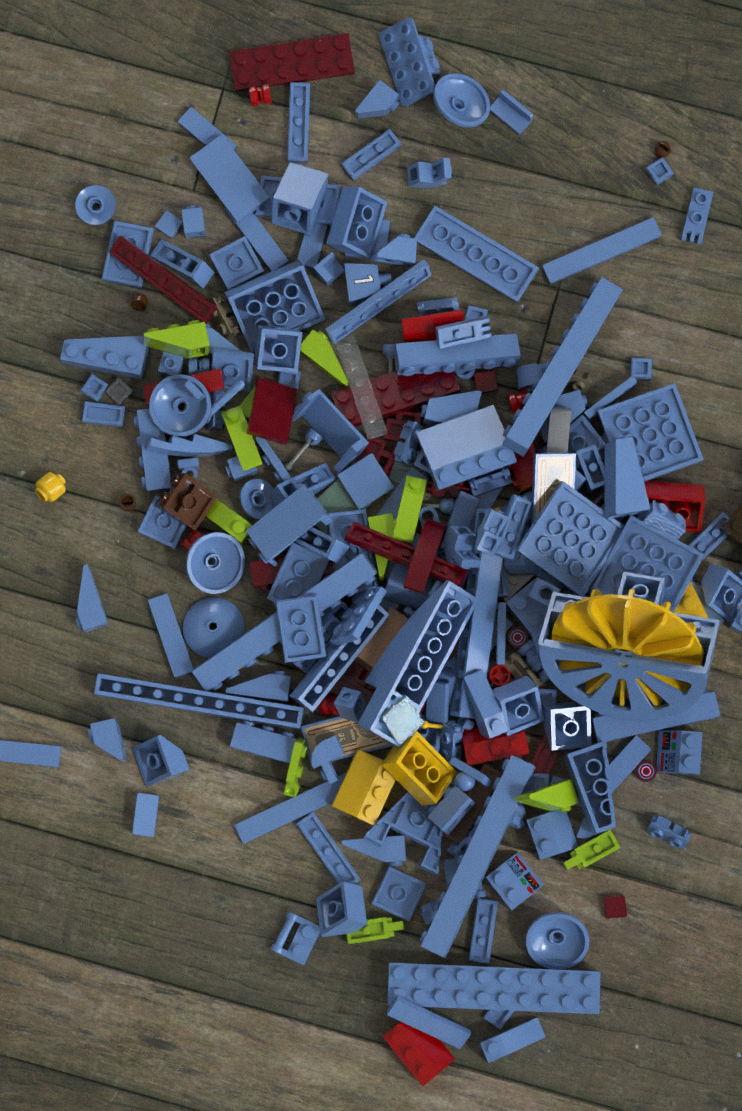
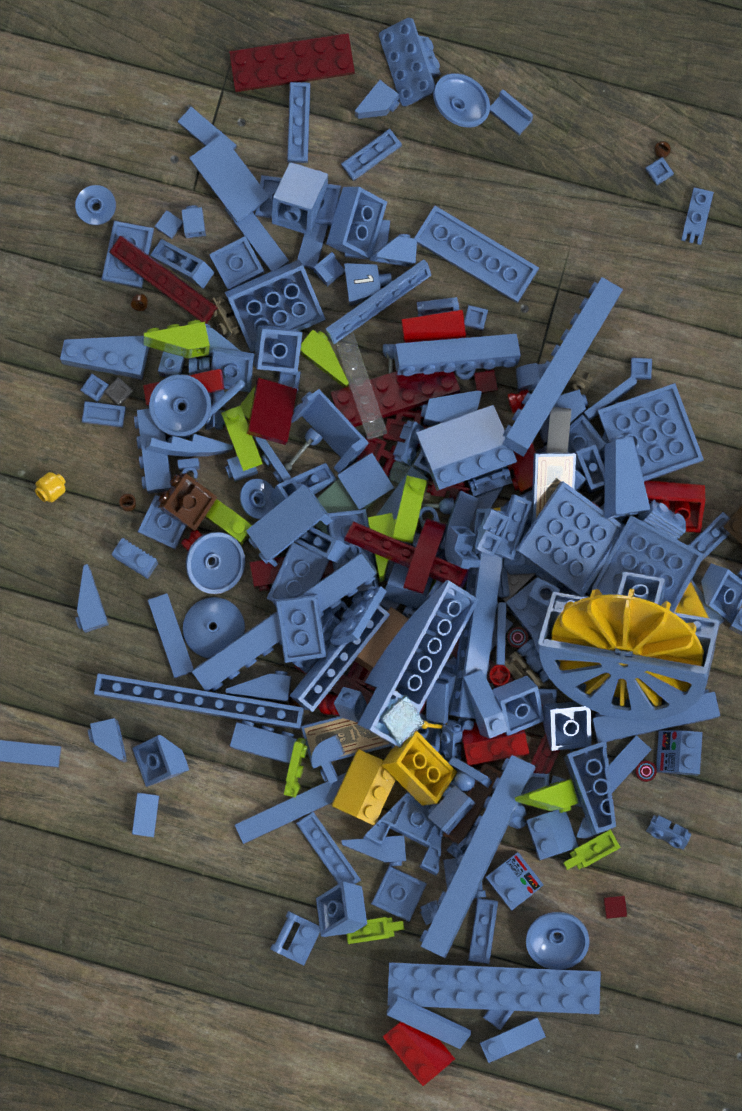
(135, 558): none -> medium blue brick
(191, 387): medium blue tile -> none
(264, 94): red wheel -> none
(429, 174): medium blue brick -> none
(463, 332): medium blue hinge -> none
(601, 251): medium blue tile -> none

